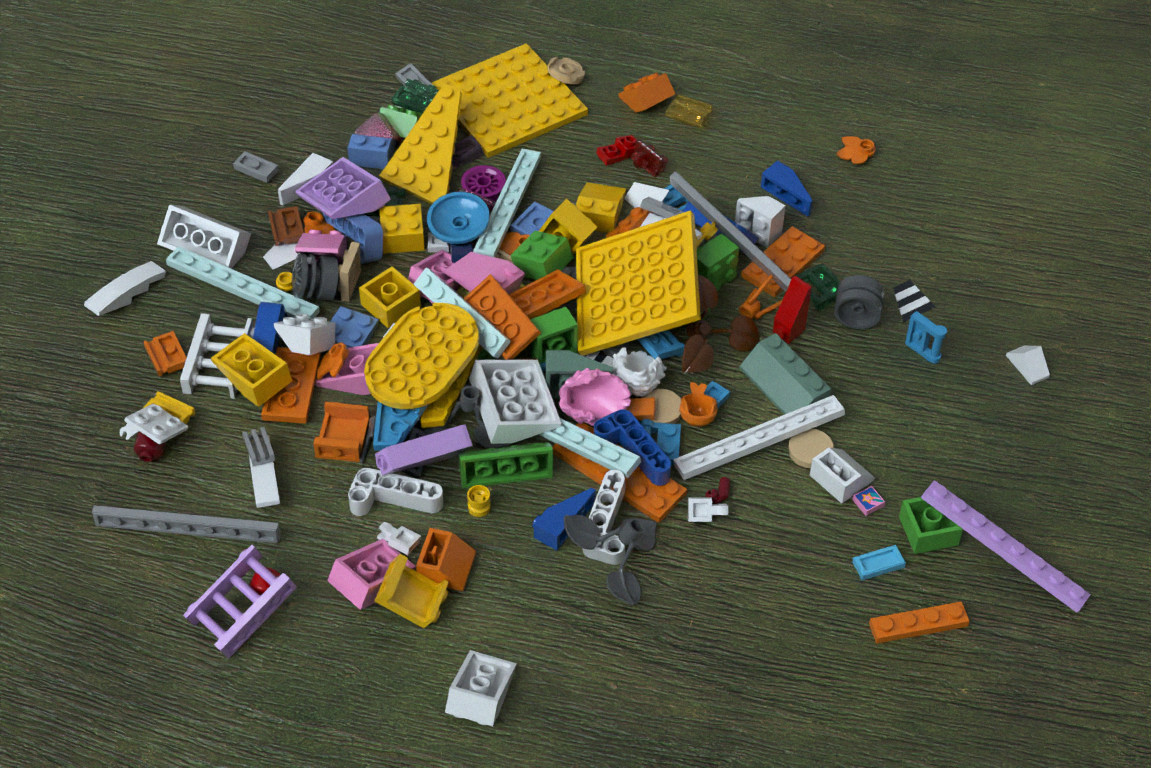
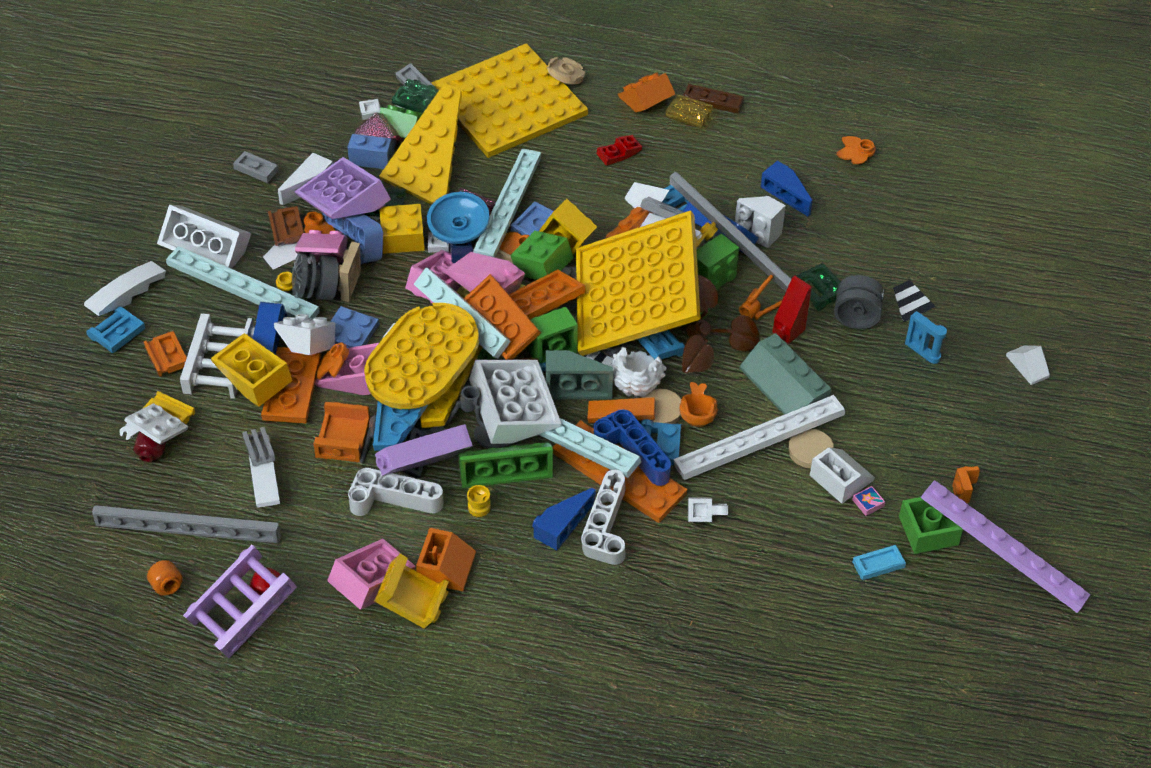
(124, 329): none -> dark azure plate
(164, 577): none -> orange head
(369, 108): none -> white tile
(389, 296): yellow brick -> none
(400, 539): white plate -> none
(464, 146): slope -> none
(480, 688): white slope -> none
(484, 181): magenta wheel -> none
(593, 395): bright pink hair -> none
(601, 205): yellow slope -> none
(632, 532): dark grey plant -> none
(646, 157): clear red hips -> none
(717, 392): dark azure plate -> none
(719, 99): none -> reddish brown tile
(721, 493): dark red arm -> none
(791, 253): orange plate -> none
(919, 622): orange plate -> none
(962, 482): none -> orange bracket

